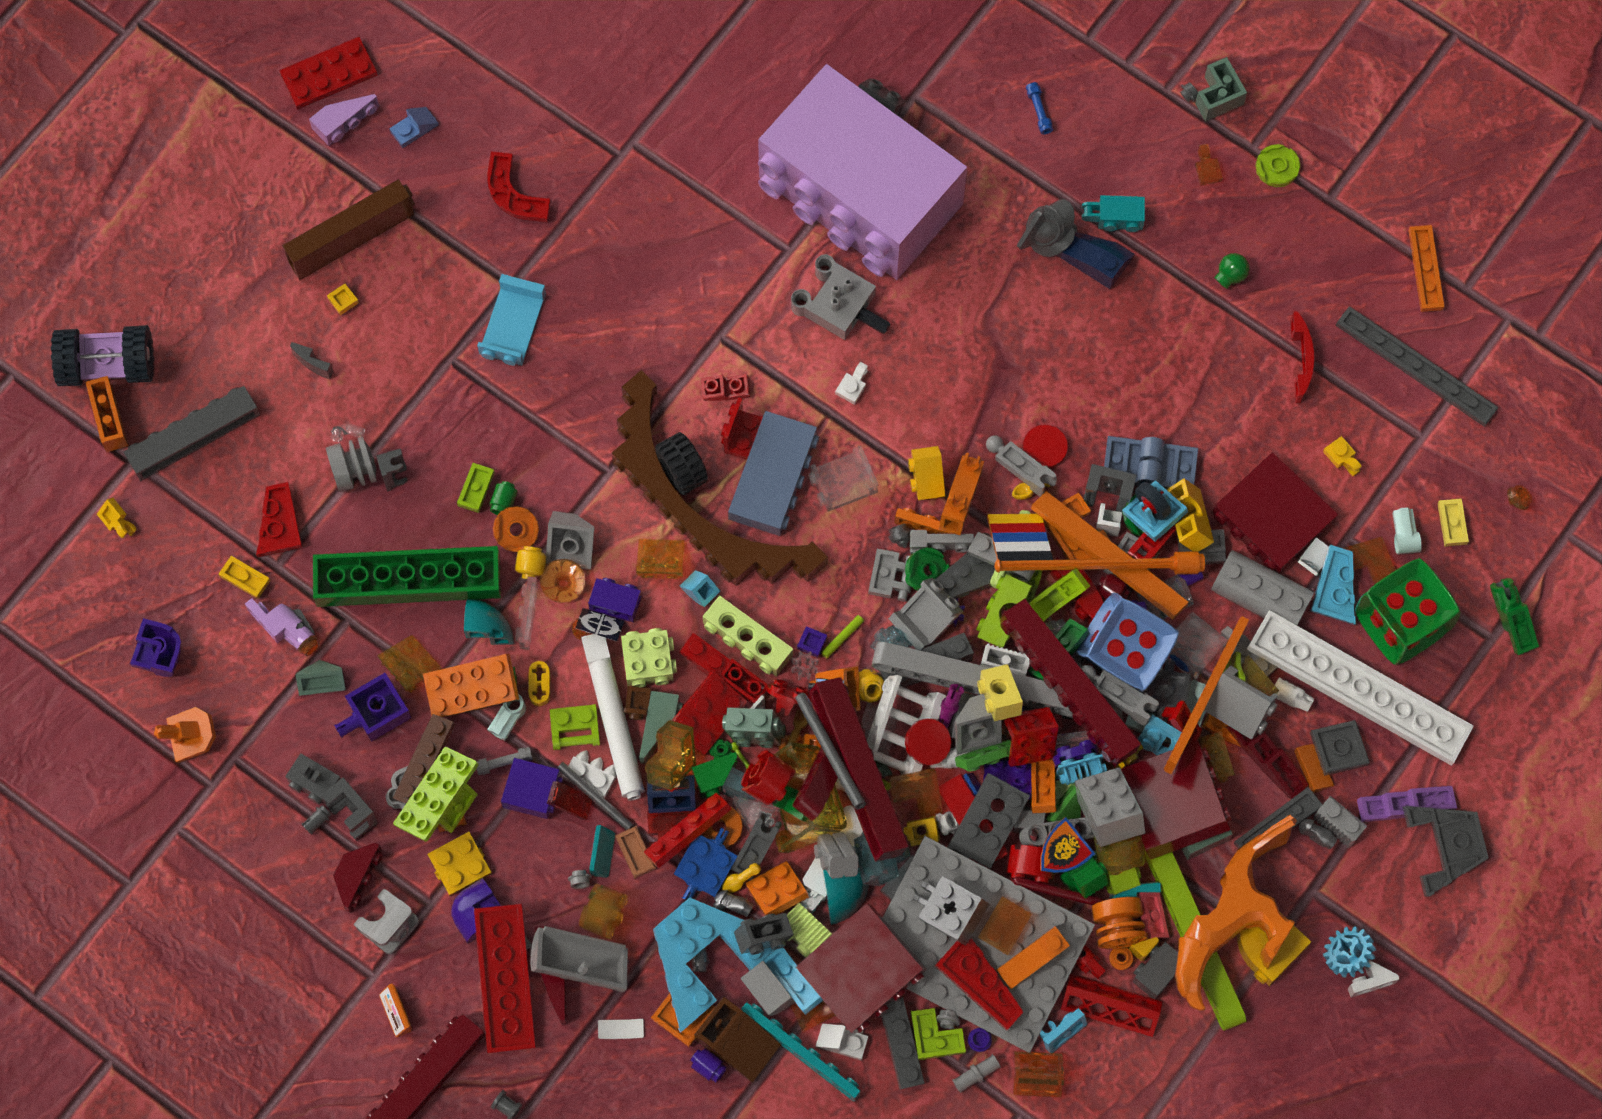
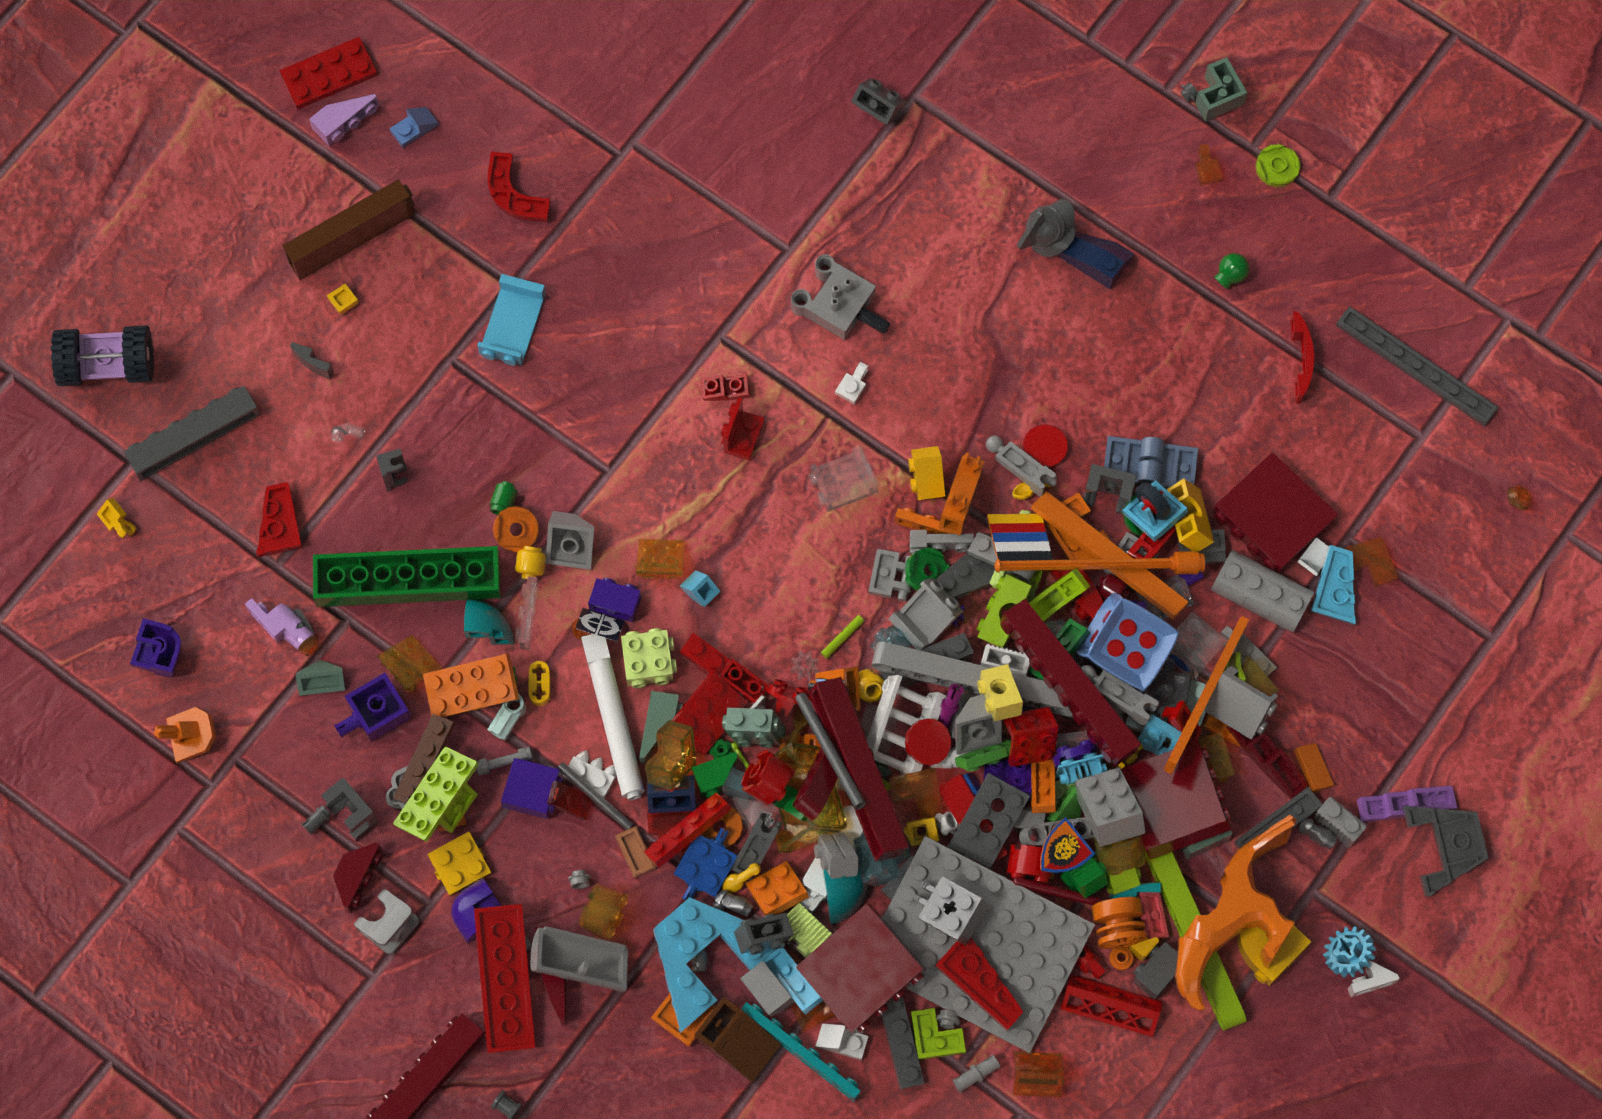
(106, 414): orange brick -> none
(244, 577): yellow plate -> none
(310, 778): dark grey brick -> none
(351, 464): light grey wheel -> none
(395, 1011): slope -> none
(475, 487): lime plate -> none
(562, 570): clear orange dish -> none
(573, 720): lime plate -> none
(602, 852): teal slope -> none
(620, 1029): white sticker -> none
(637, 702): reddish brown bracket -> none
(681, 463): black tyre -> none
(708, 1065): dark purple brick -> none
(724, 611): yellowish green brick -> none
(728, 552): reddish brown arch -> none
(773, 473): sand blue brick -> none
(812, 641): dark purple plate -> none
(860, 173): lavender brick -> none
(899, 535): flat silver plate -> none
(979, 1040): dark purple plate -> none
(1004, 925): clear orange plate -> none
(1033, 957): orange slope -> none
(1034, 93): blue bar -> none
(1070, 1025): medium azure plate -> none
(1108, 521): white panel -> none
(1116, 213): teal brick -> none
(1293, 695): white hinge -> none
(1339, 747): dark grey plate -> none
(1341, 454): yellow plate -> none
(1360, 687): white plate -> none
(1406, 539): light aqua piece -> none
(1407, 611): green piece -> none
(1426, 268): orange plate -> none
(1453, 522): light yellow plate -> none
(1514, 616): green plate -> none

